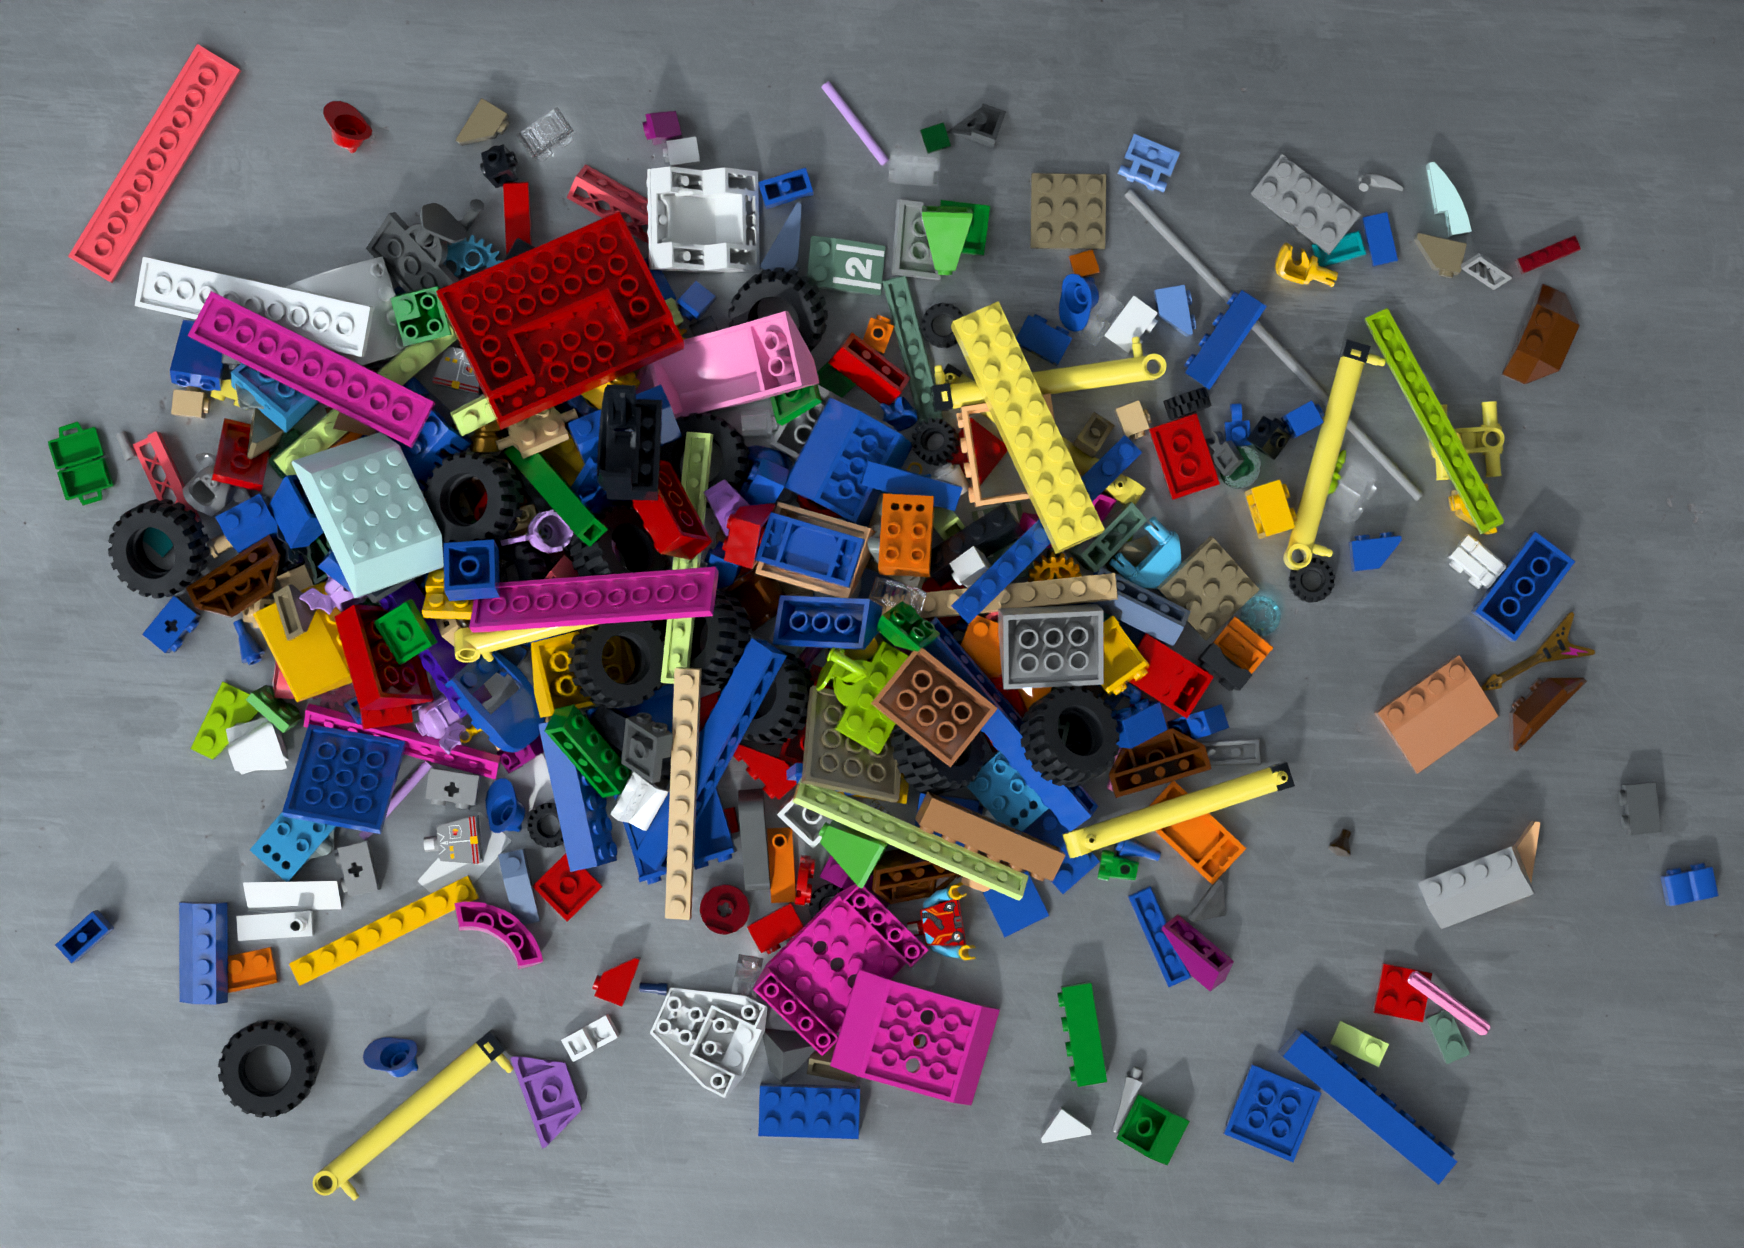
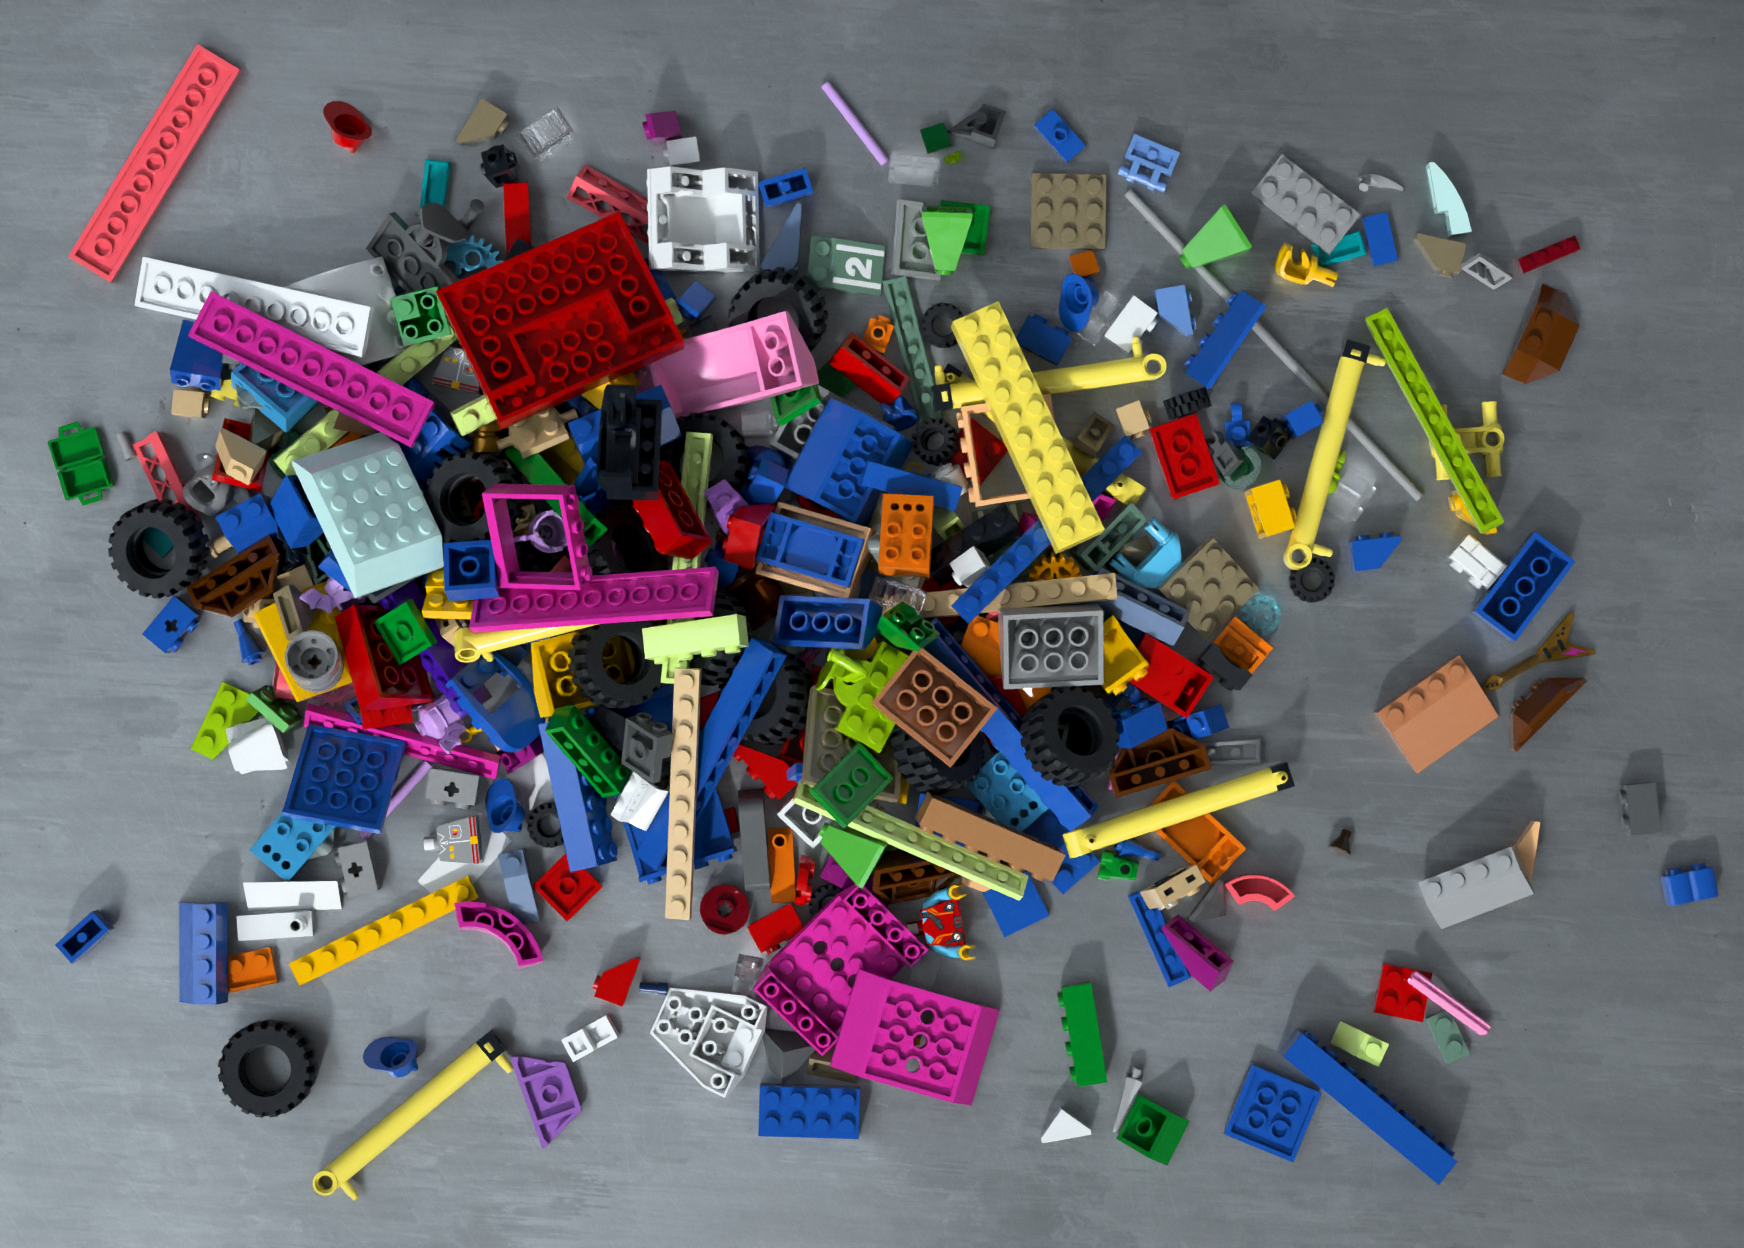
(239, 457): none -> tan slope
(304, 652): none -> light grey wheel
(435, 182): none -> teal tile
(503, 541): none -> dark pink window
(695, 638): none -> yellowish green brick
(851, 785): none -> green tile
(952, 158): none -> clear neon green piece
(1059, 136): none -> blue plate
(1173, 886): none -> tan piece
(1216, 241): none -> slope
(1258, 888): none -> coral brick

